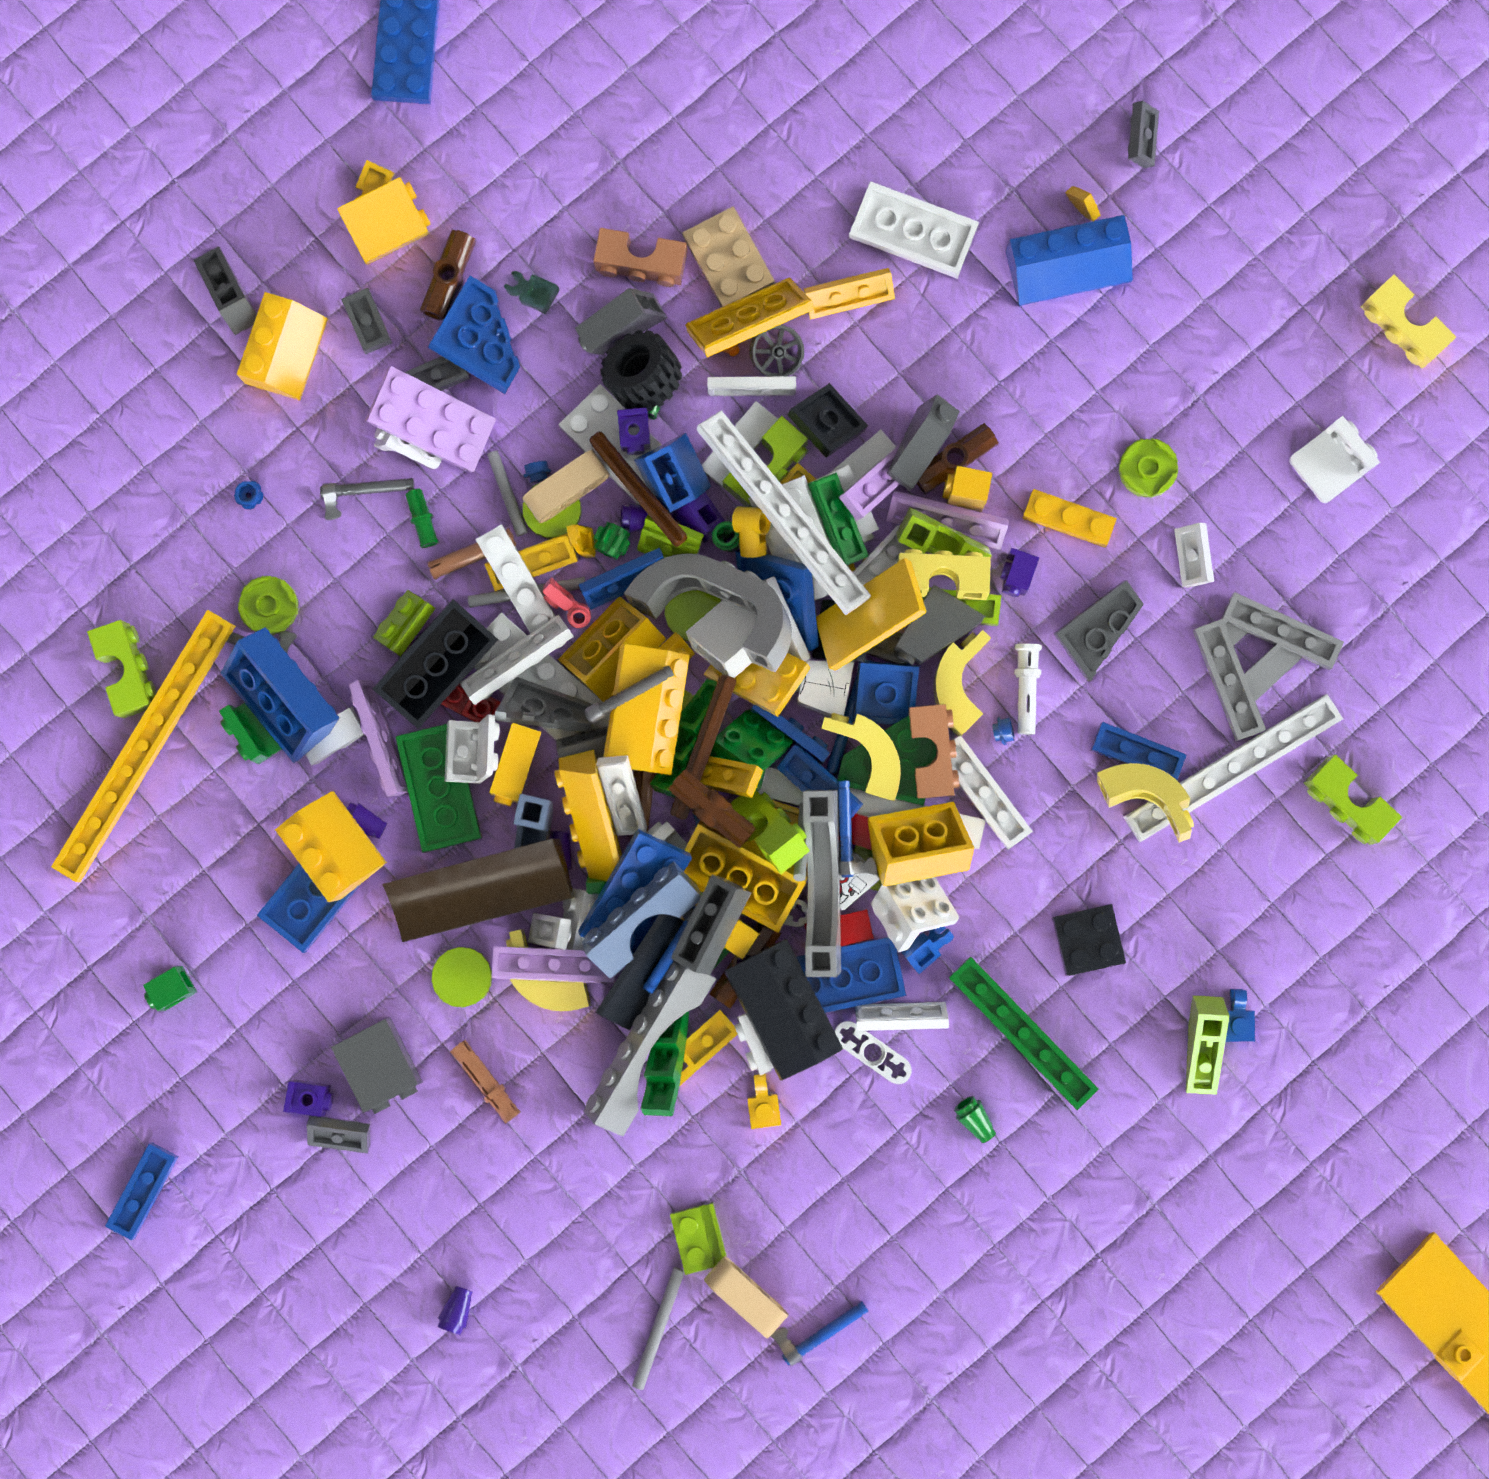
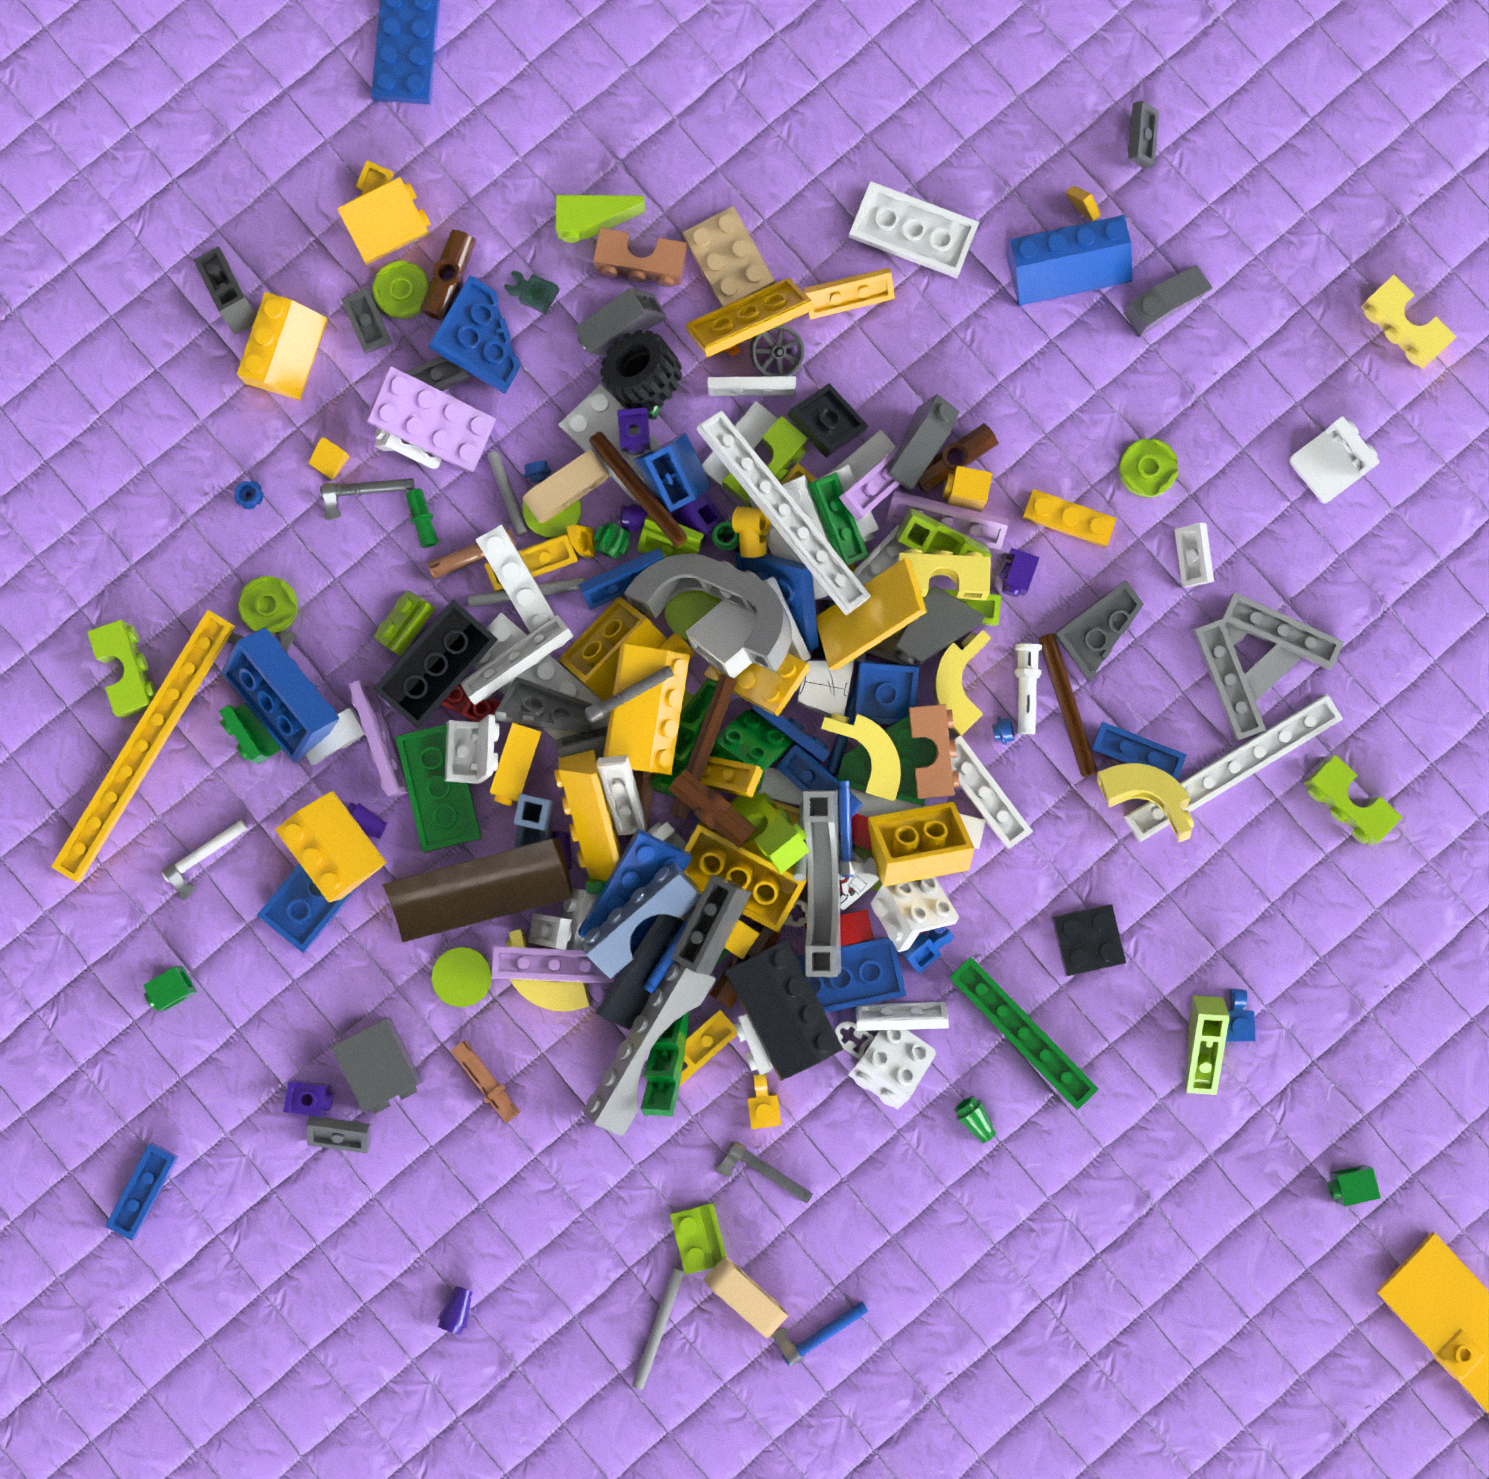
(174, 872): none -> white piece
(328, 458): none -> yellow slope
(400, 289): none -> lime tile
(559, 597): coral plate -> none
(584, 215): none -> lime slope
(738, 1151): none -> dark grey piece
(893, 1066): none -> white bracket
(1068, 705): none -> reddish brown axle
(1166, 299): none -> dark grey slope
(1353, 1185): none -> green brick

